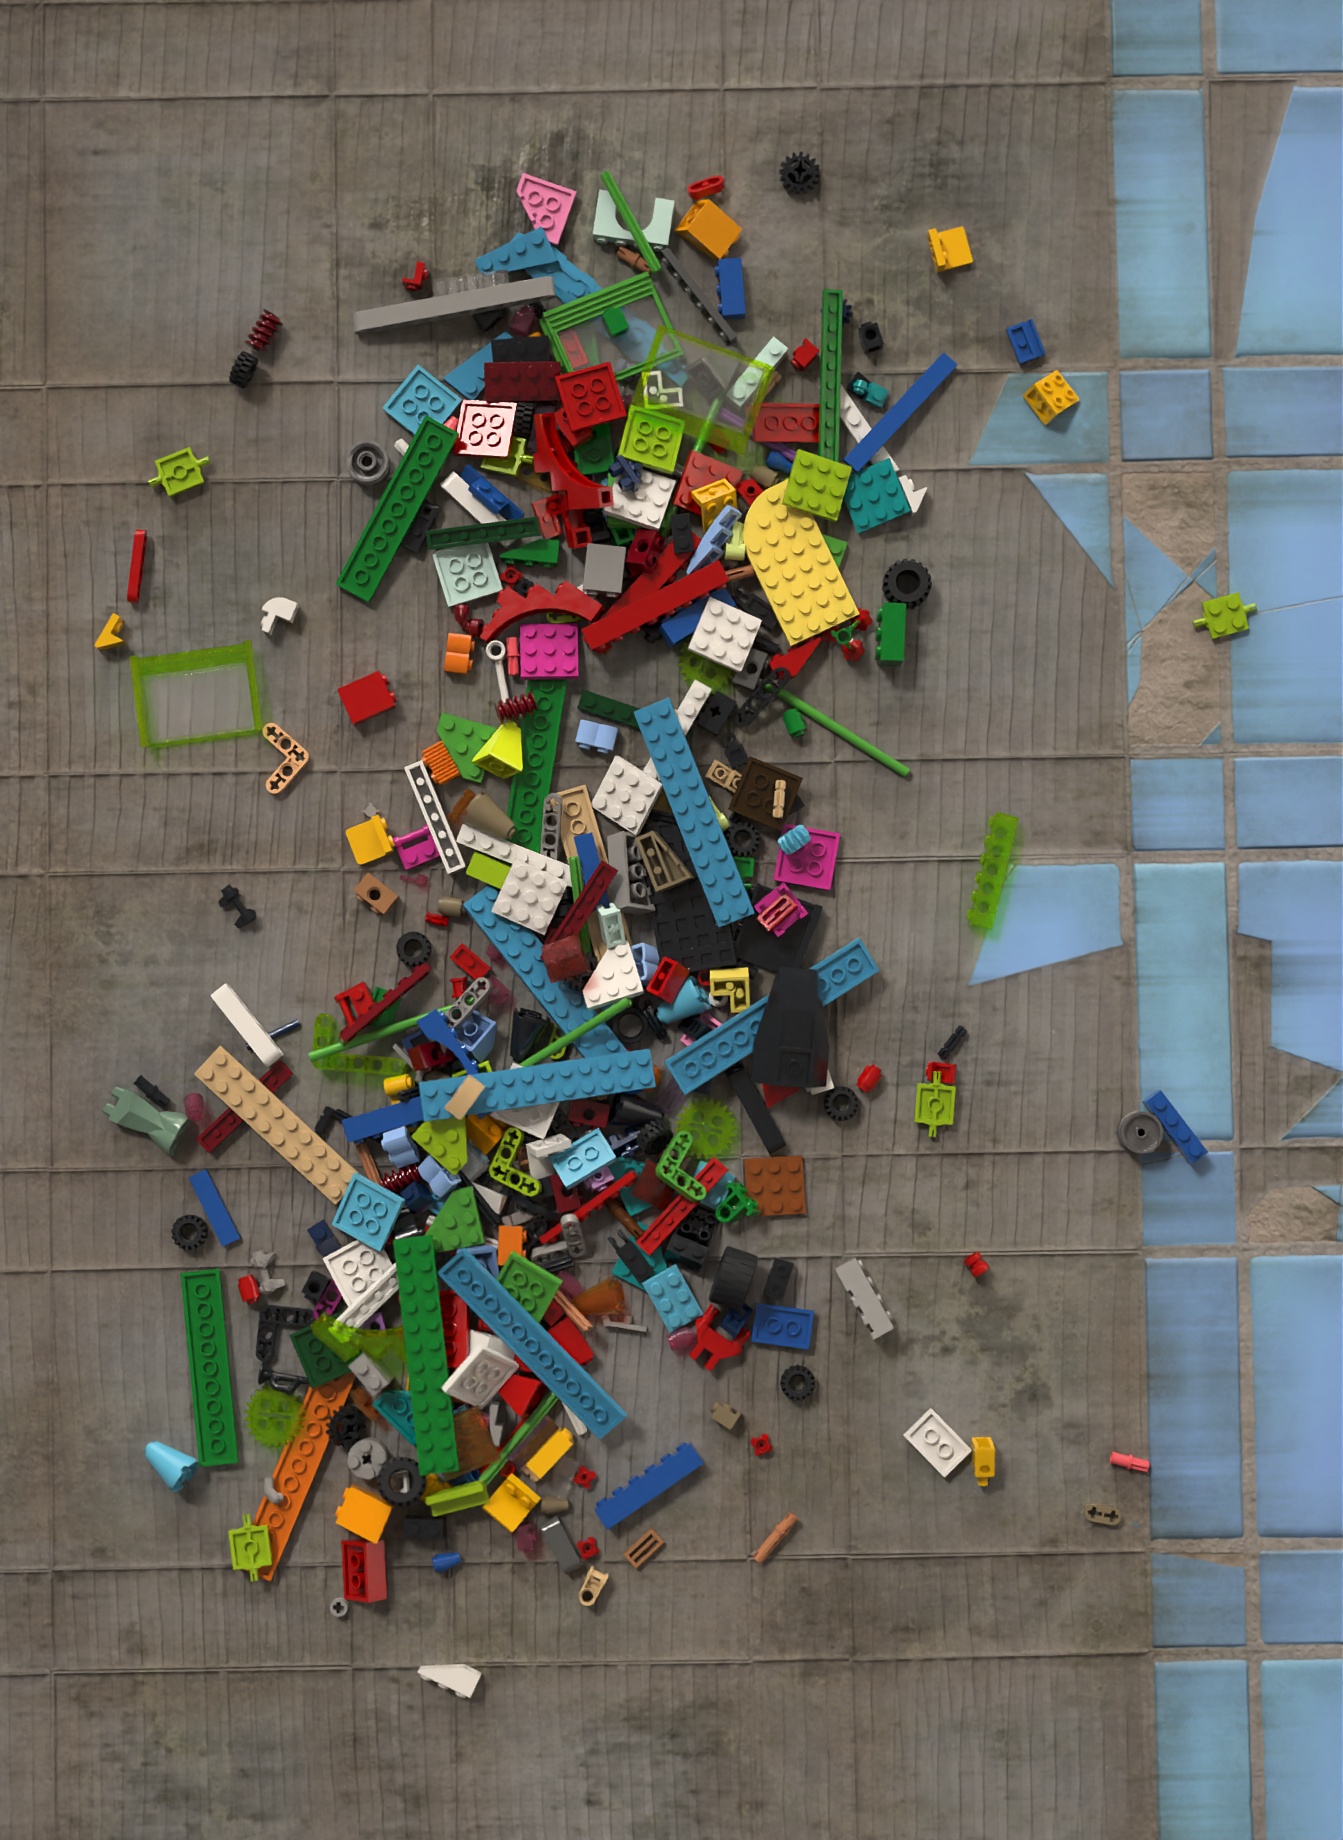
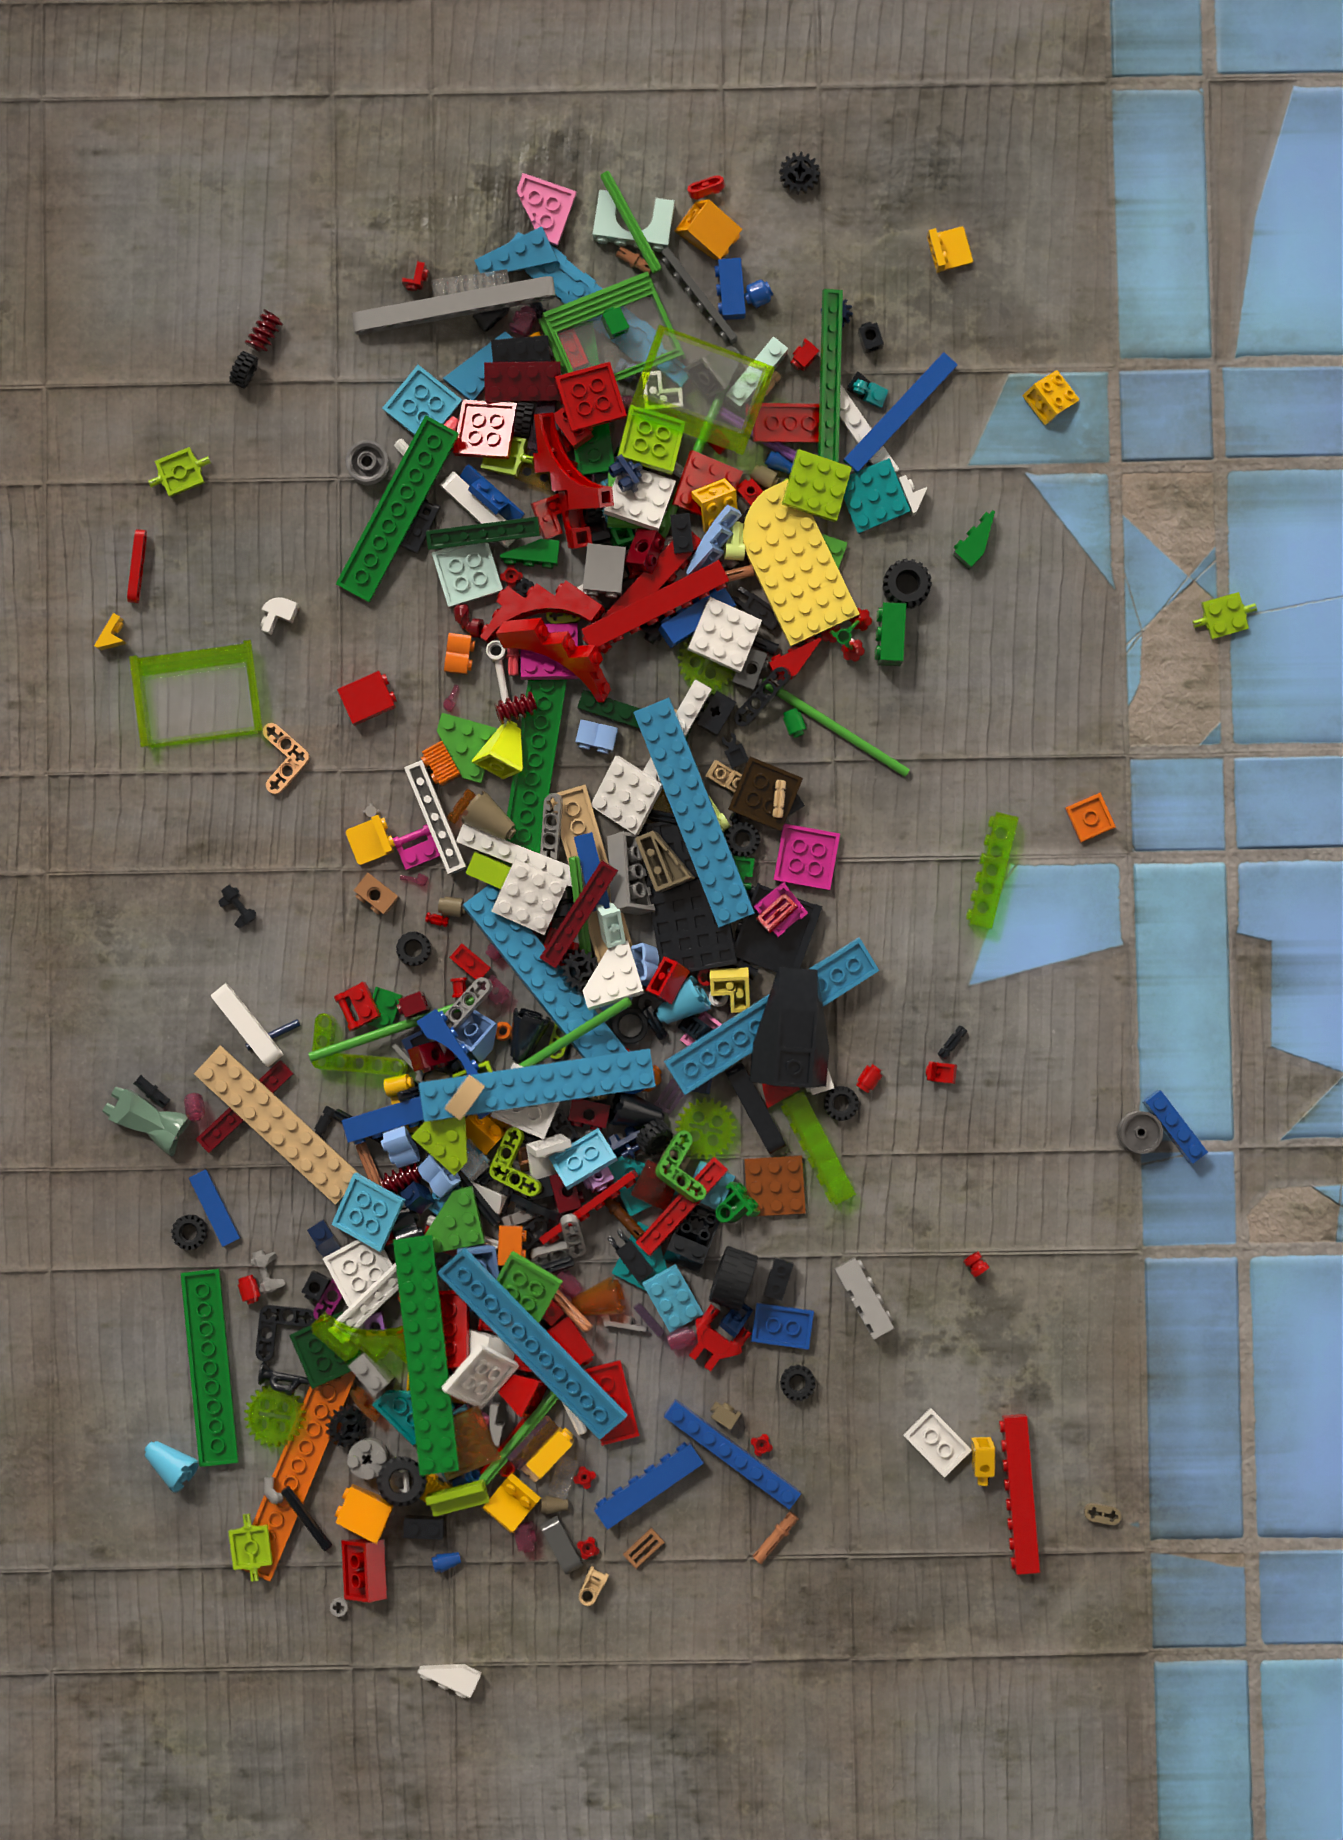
(306, 1518): none -> black axle
(389, 998): dark red plate -> none
(413, 1005): none -> dark red brick
(448, 703): none -> clear pink hand
(509, 1030): none -> orange plate
(559, 646): none -> red arch
(564, 958): clear red slope -> none
(612, 1380): none -> red plate
(647, 1317): none -> clear purple tile
(732, 1454): none -> blue brick
(758, 293): none -> blue head
(794, 839): medium azure gear -> none
(819, 1148): none -> clear neon green brick
(934, 1103): lime plate -> none
(974, 545): none -> green slope
(1020, 1494): none -> red brick
(1025, 341): blue plate -> none
(1090, 817): none -> orange tile
(1129, 1462): coral axle -> none

